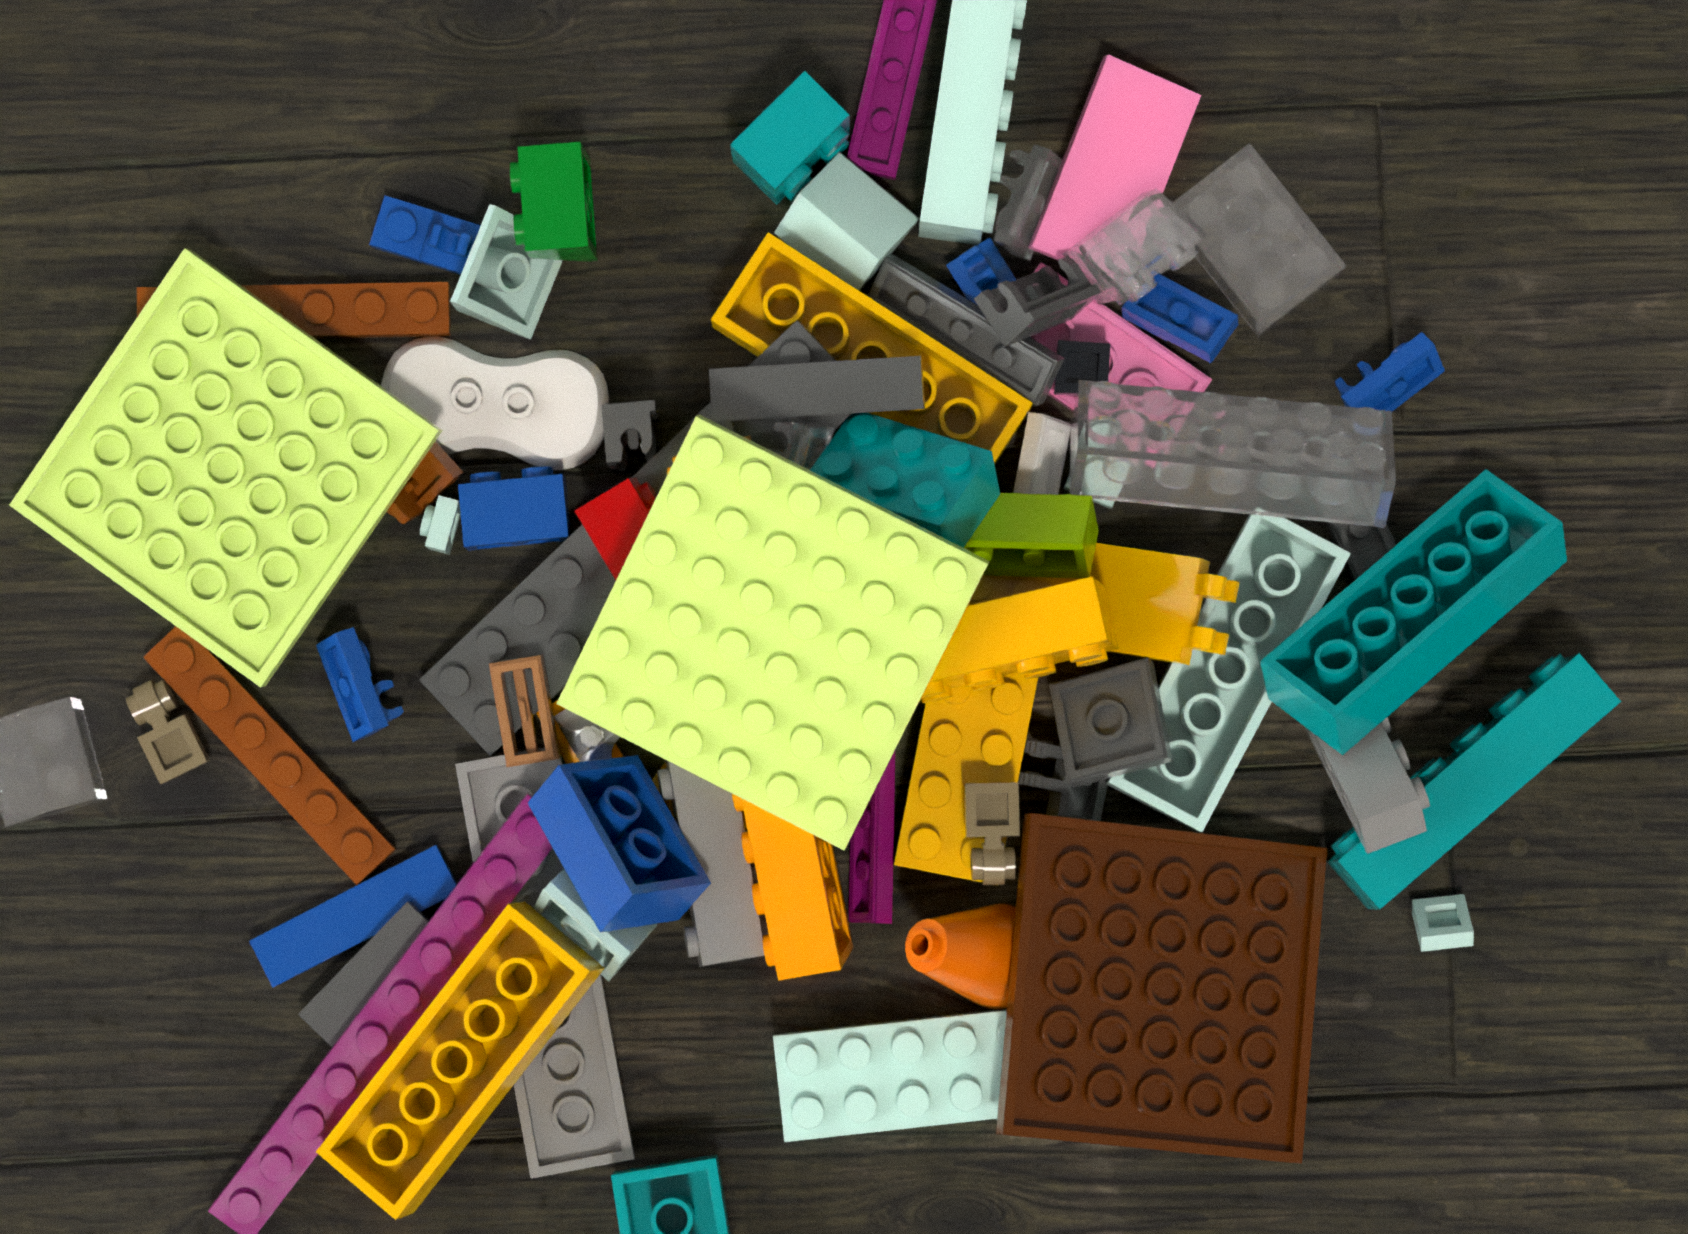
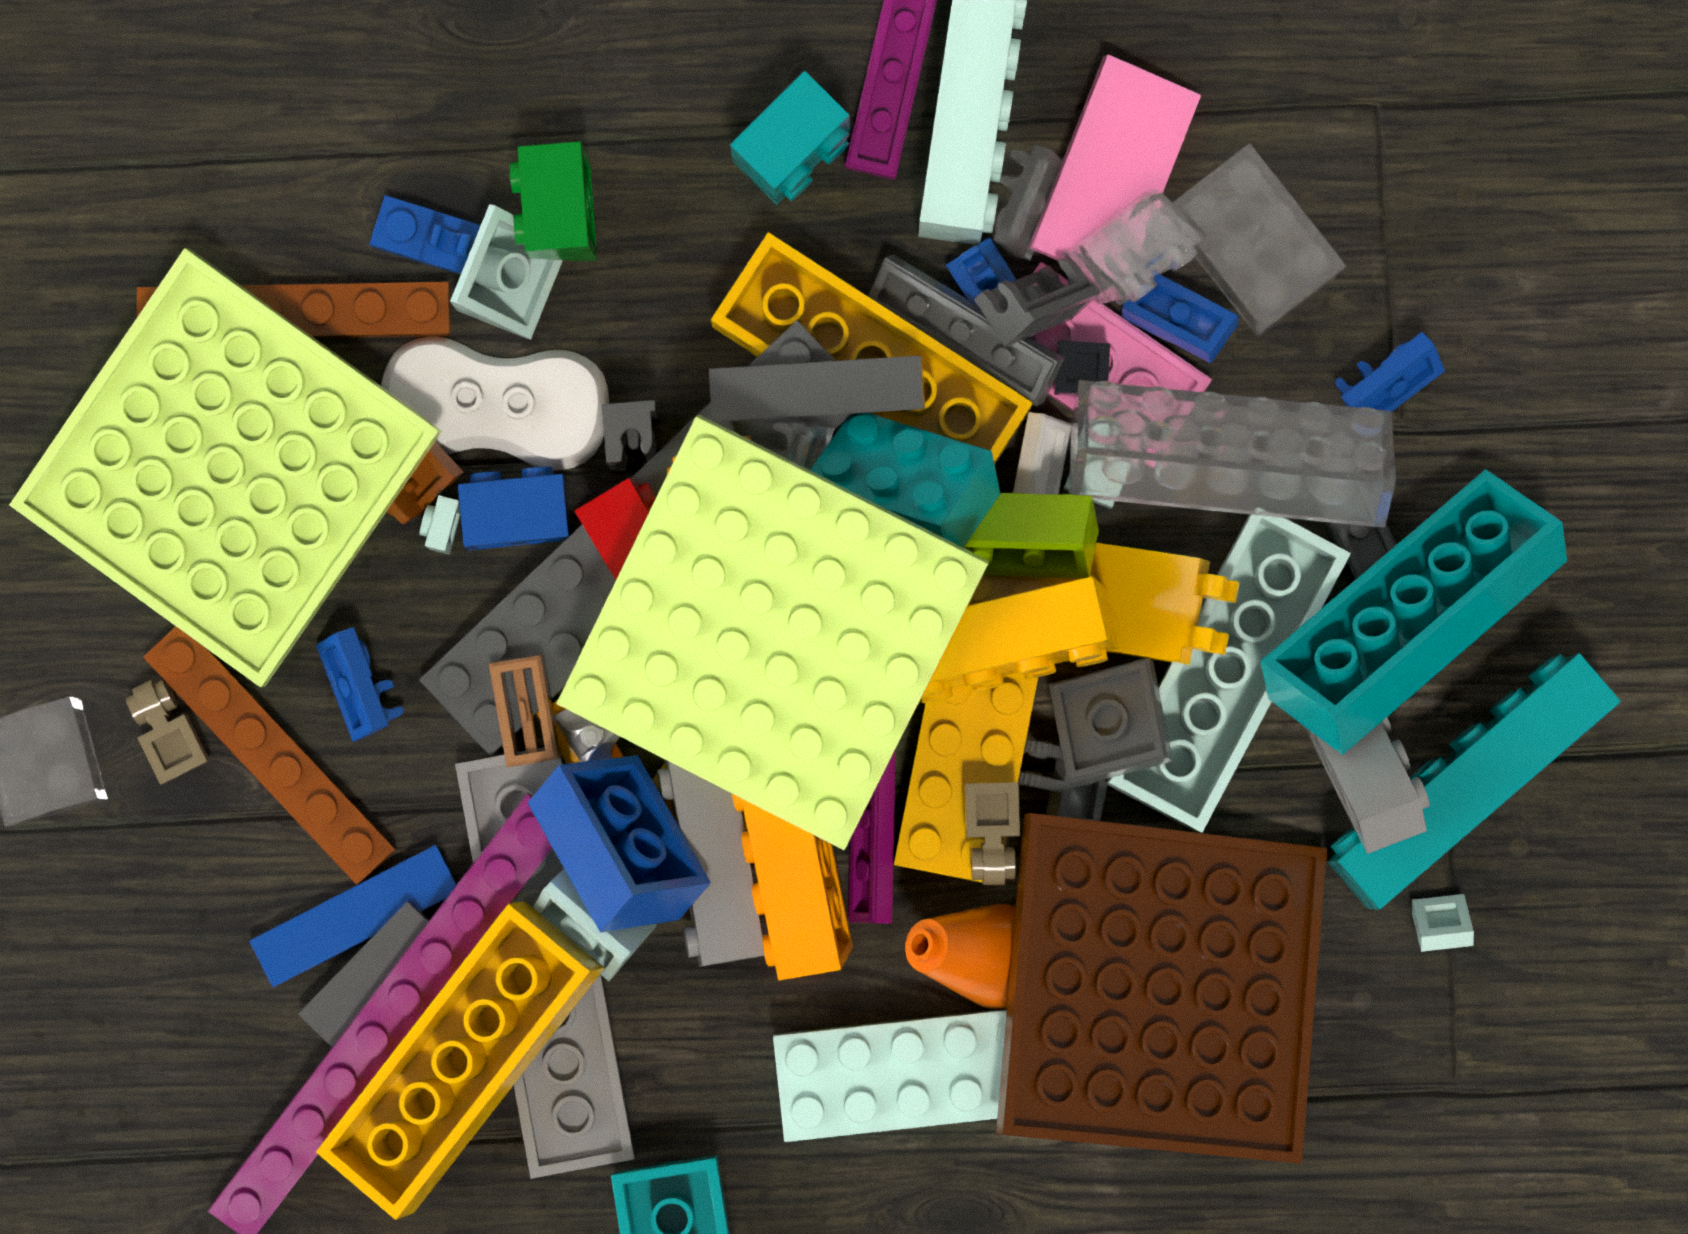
(846, 222): light aqua slope -> none

